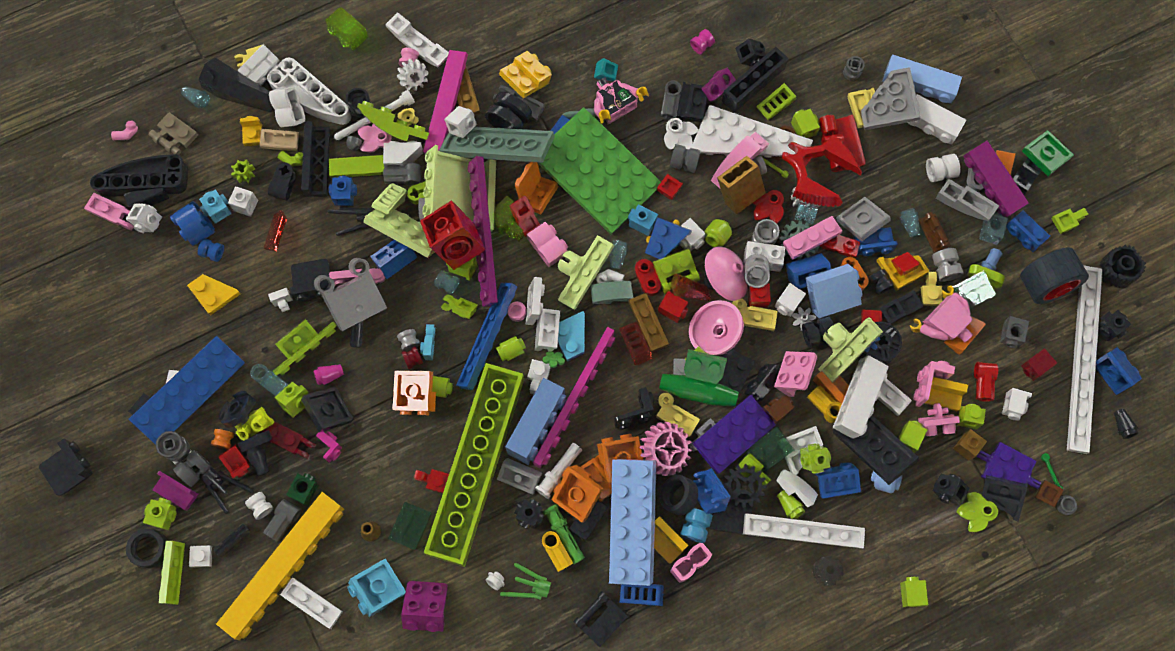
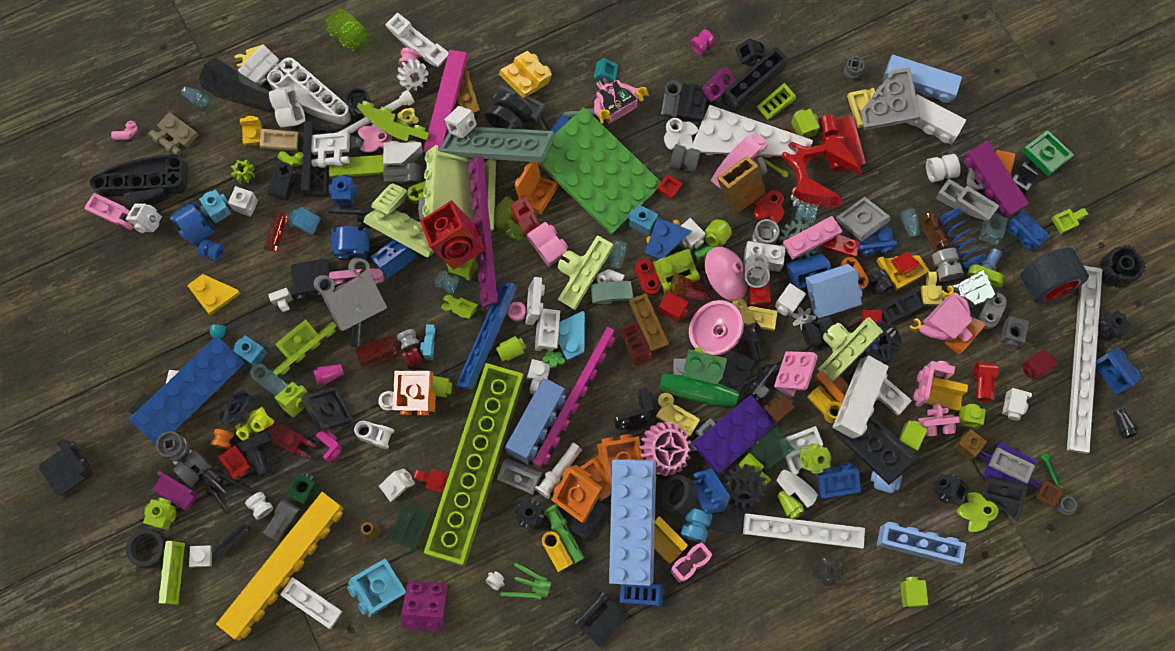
(217, 330): none -> teal hinge
(249, 350): none -> dark azure brick
(304, 220): none -> dark azure bracket
(328, 144): none -> white plate
(350, 242): none -> blue brick
(376, 351): none -> clear red slope
(377, 435): none -> white piece
(386, 400): none -> white plate
(396, 484): none -> white bracket
(700, 254): none -> bright green slope
(751, 335): none -> black axle
(921, 544): none -> light blue brick
(976, 260): none -> blue piece
(994, 310): none -> light grey plate
(1011, 465): none -> light grey plate

